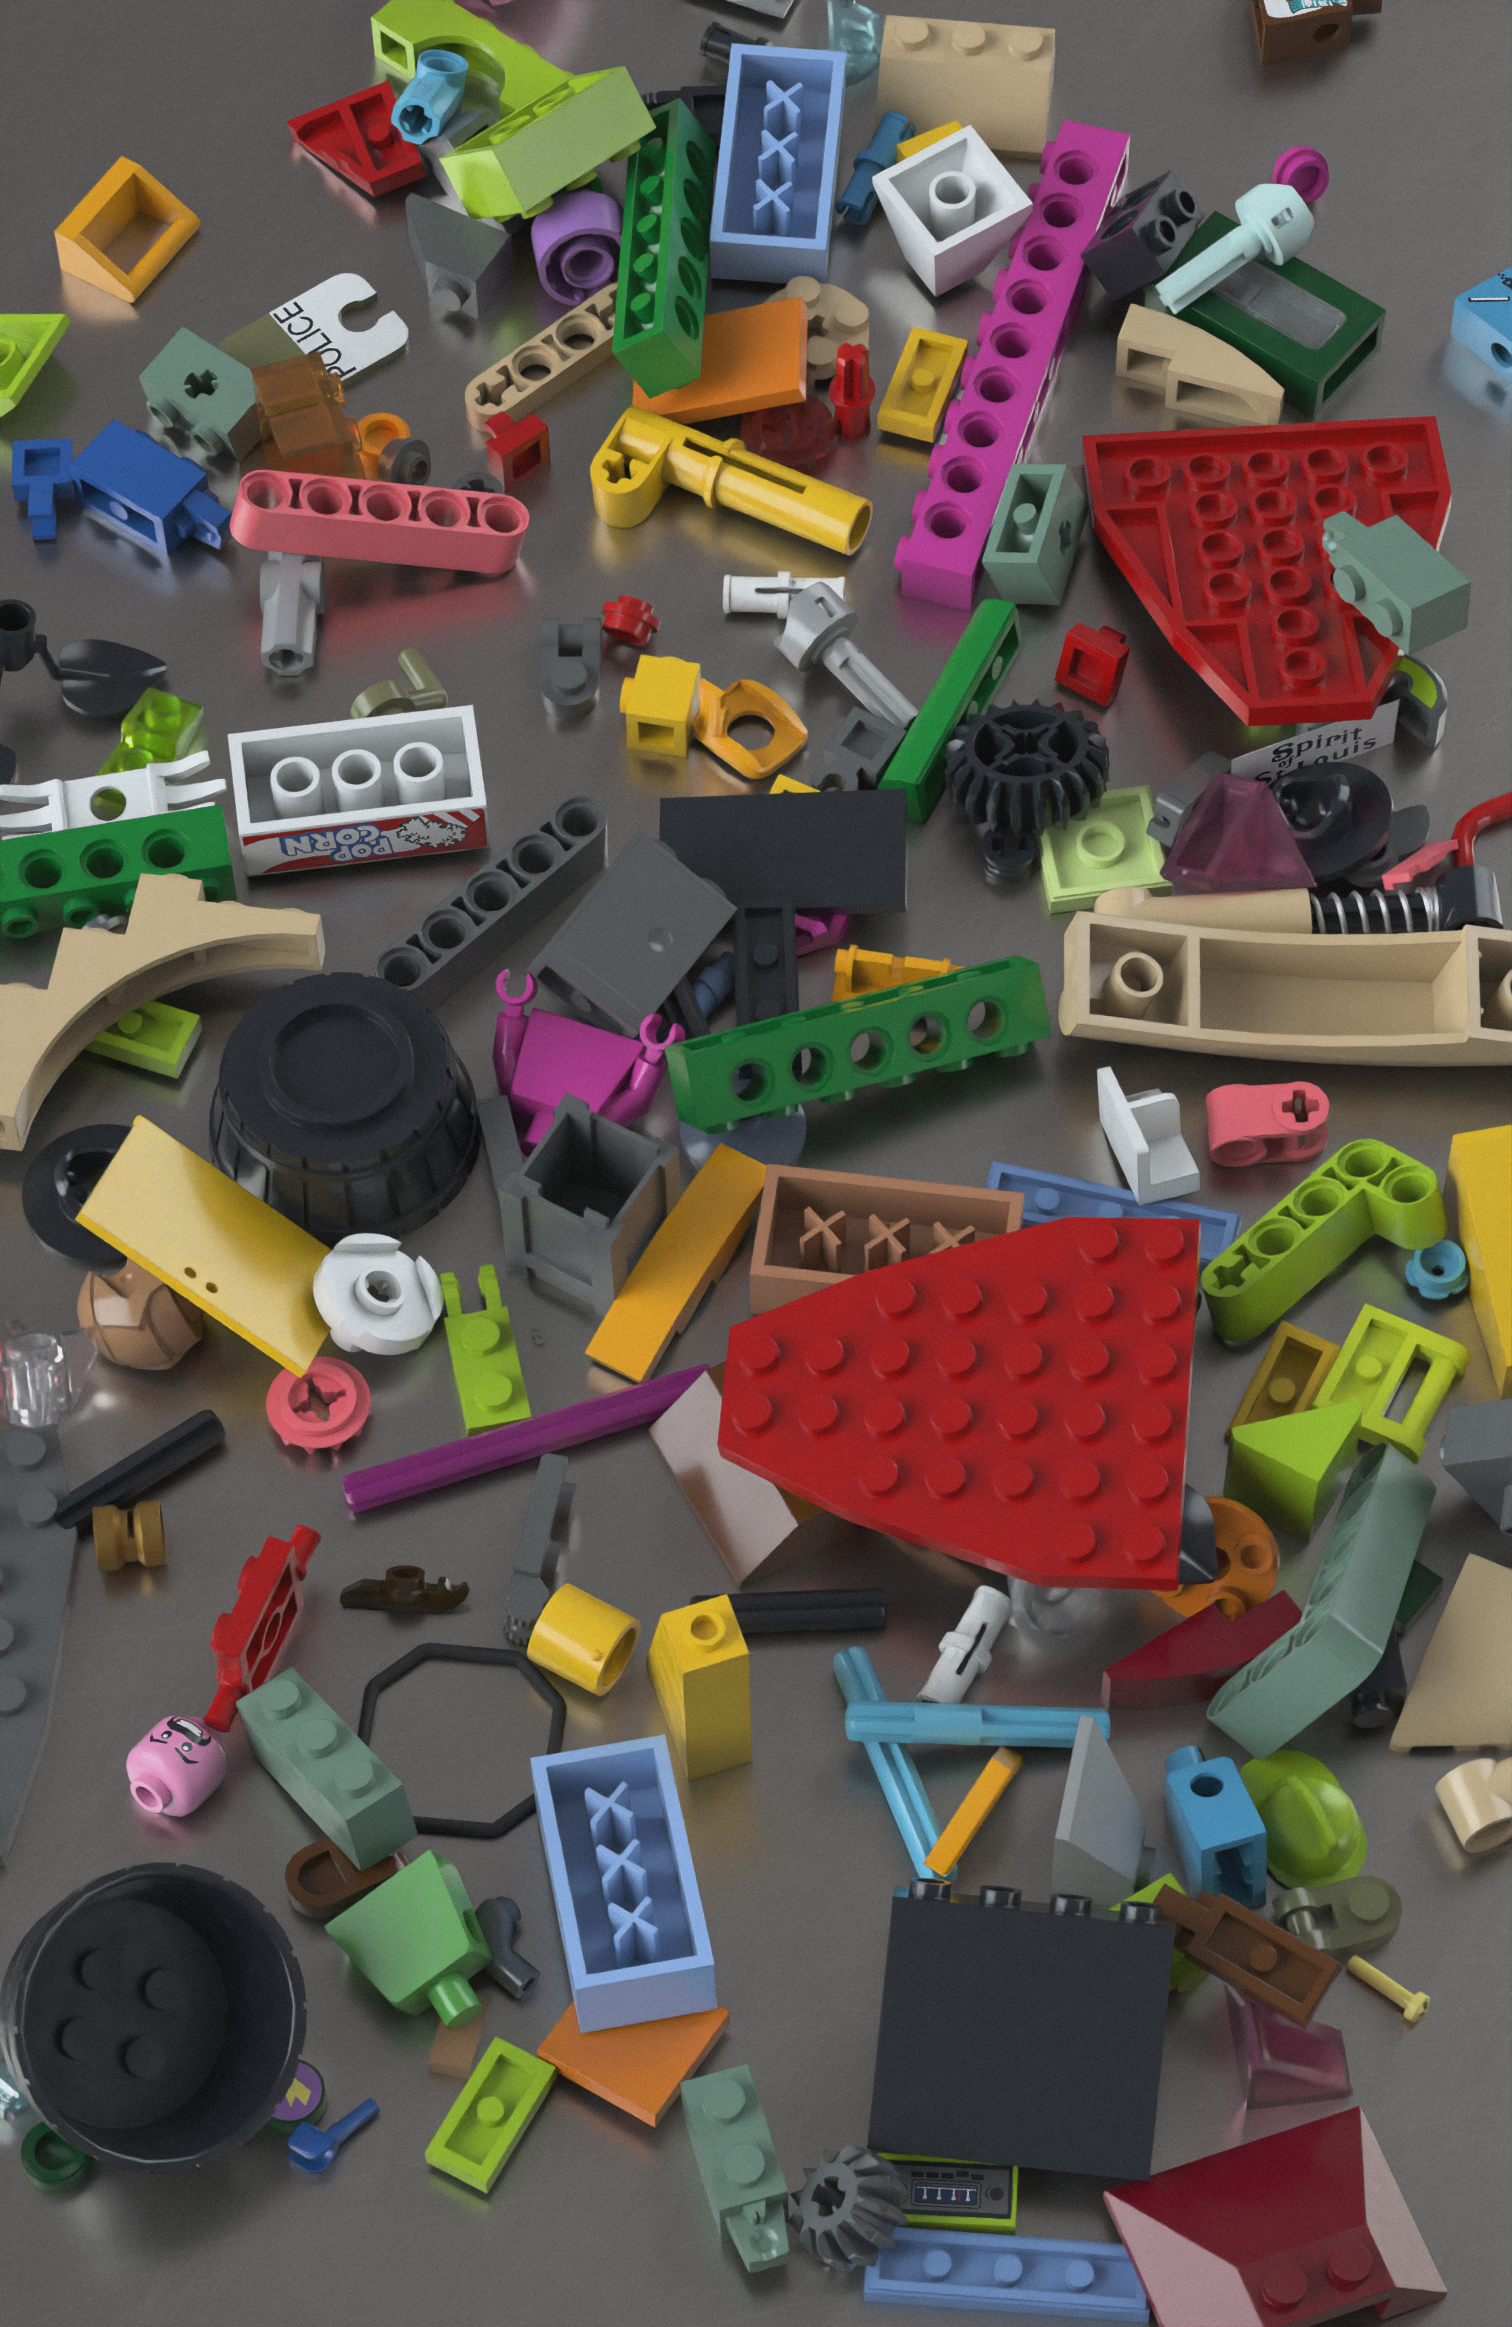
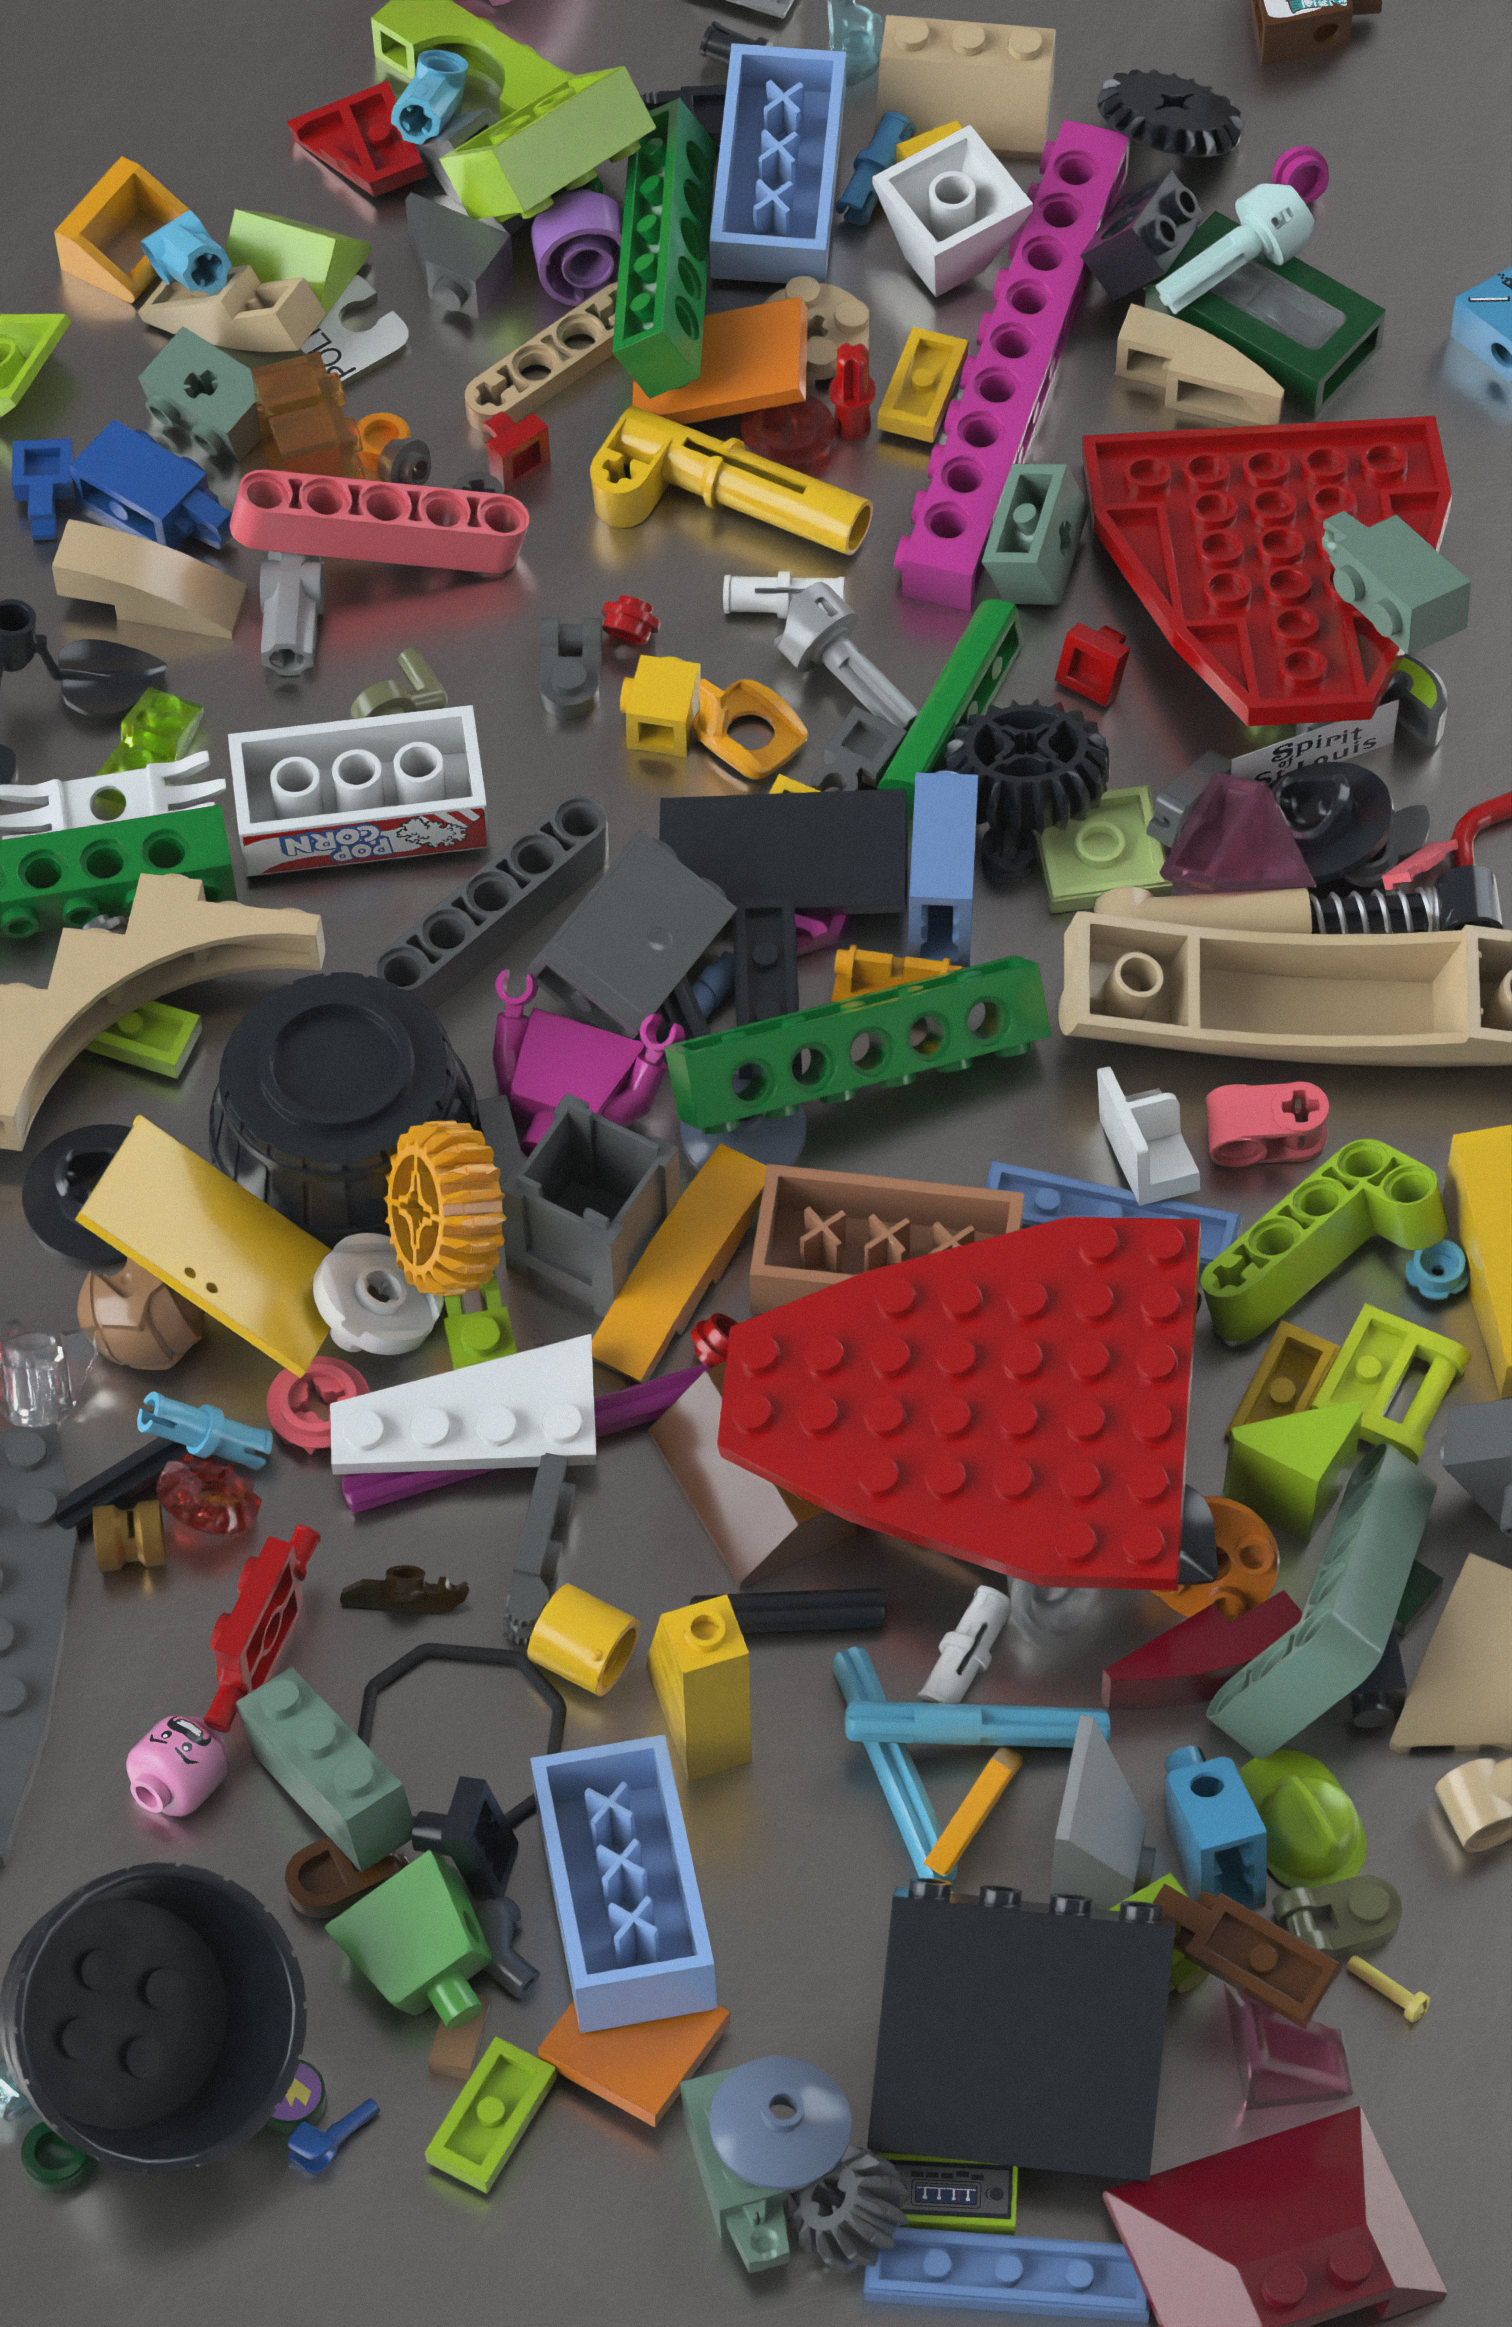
(146, 581): none -> tan slope
(187, 254): none -> medium azure piece
(204, 1430): none -> medium azure pin
(225, 1512): none -> clear red gear
(242, 314): none -> tan slope
(293, 249): none -> lime slope
(445, 1208): none -> light orange gear
(473, 1836): none -> black tile
(474, 1416): none -> white wing
(712, 1338): none -> red plate
(774, 2150): none -> sand blue dish
(942, 866): none -> medium blue brick
(1170, 113): none -> black gear

